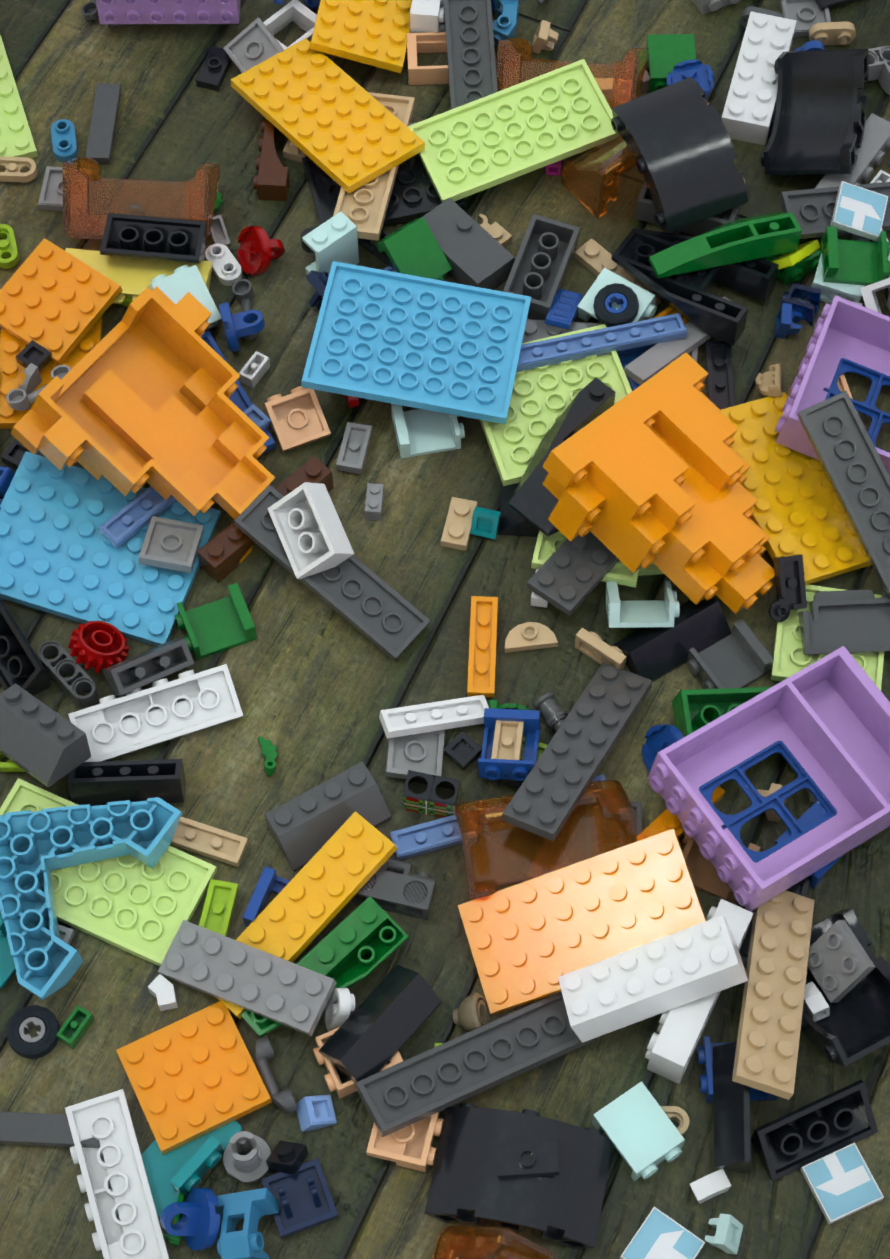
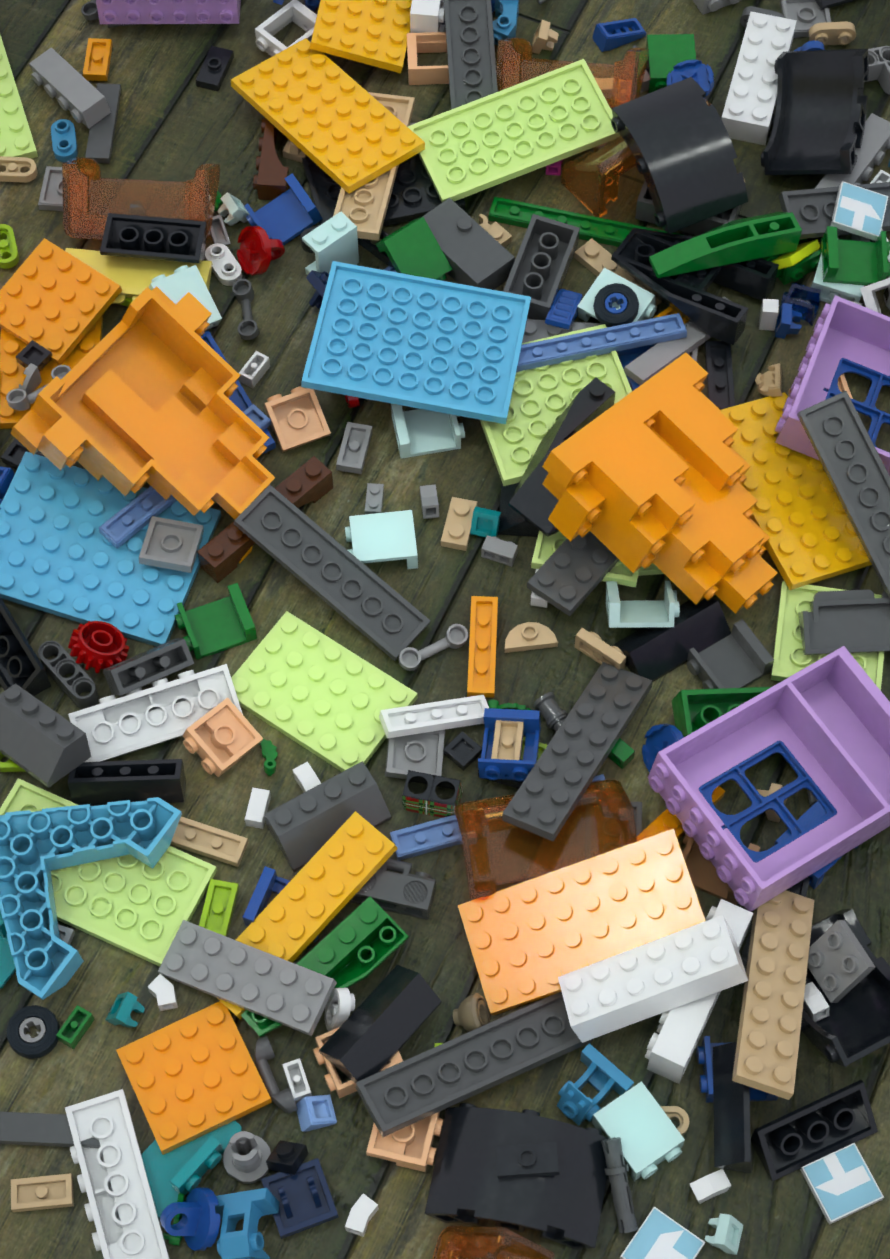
(42, 1192): none -> tan plate
(69, 88): none -> light grey brick
(97, 59): none -> light orange plate
(122, 1008): none -> teal tile
(221, 738): none -> light nougat plate
(234, 207): none -> light aqua tile
(238, 324): blue tile -> none
(252, 46): light grey tile -> none
(257, 807): none -> white piece
(287, 214): none -> blue panel
(296, 1079): none -> white piece
(305, 777): none -> white piece
(310, 530): white slope -> none
(318, 693): none -> yellowish green plate
(360, 1215): none -> white piece
(383, 537): none -> light aqua panel
(429, 501): none -> light grey piece
(454, 638): none -> light grey bar
(499, 550): none -> light grey piece
(599, 229): none -> green tile
(602, 1076): none -> dark azure tile
(609, 34): none -> blue slope
(619, 1183): none -> dark grey pin
(621, 754): none -> green piece
(768, 314): none -> white piece
(789, 586): black hinge -> none

